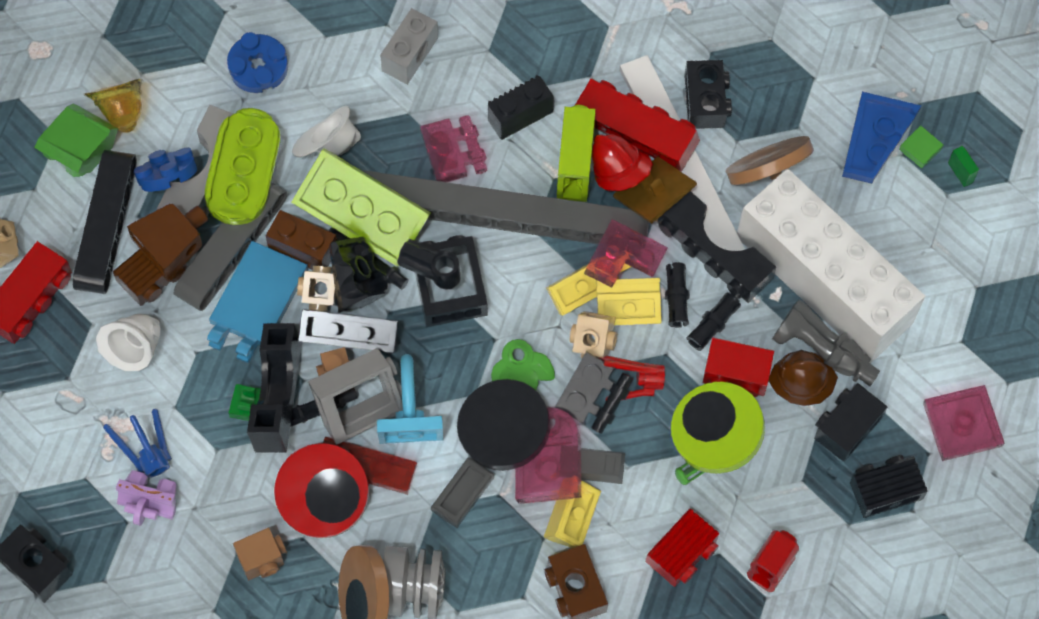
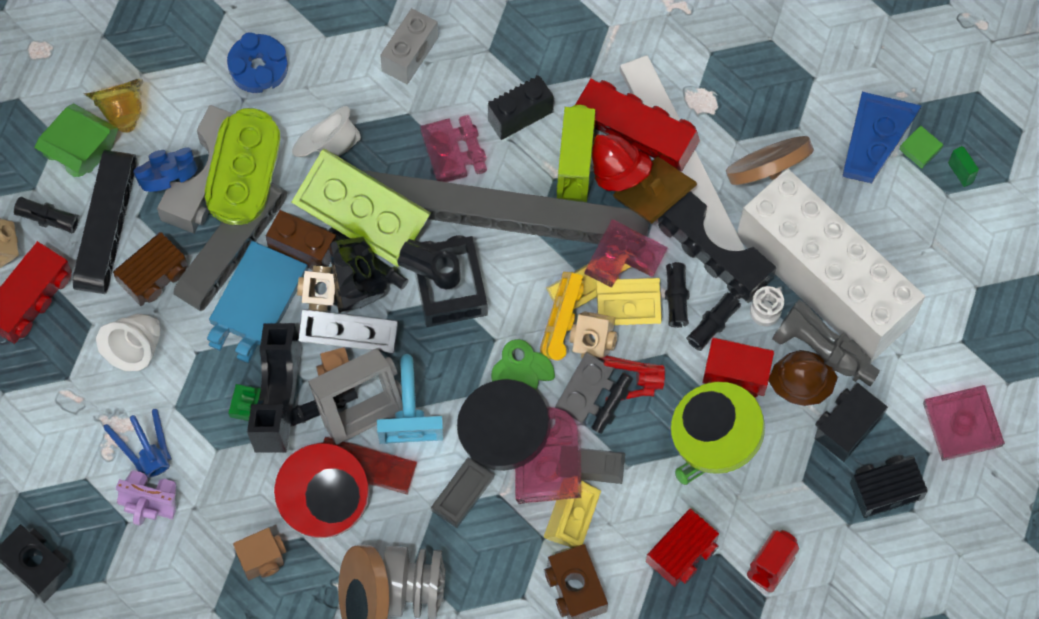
(46, 215): none -> black pin
(168, 237): reddish brown torso -> none
(561, 315): none -> yellow plate
(702, 94): black brick -> none
(765, 313): none -> white wheel

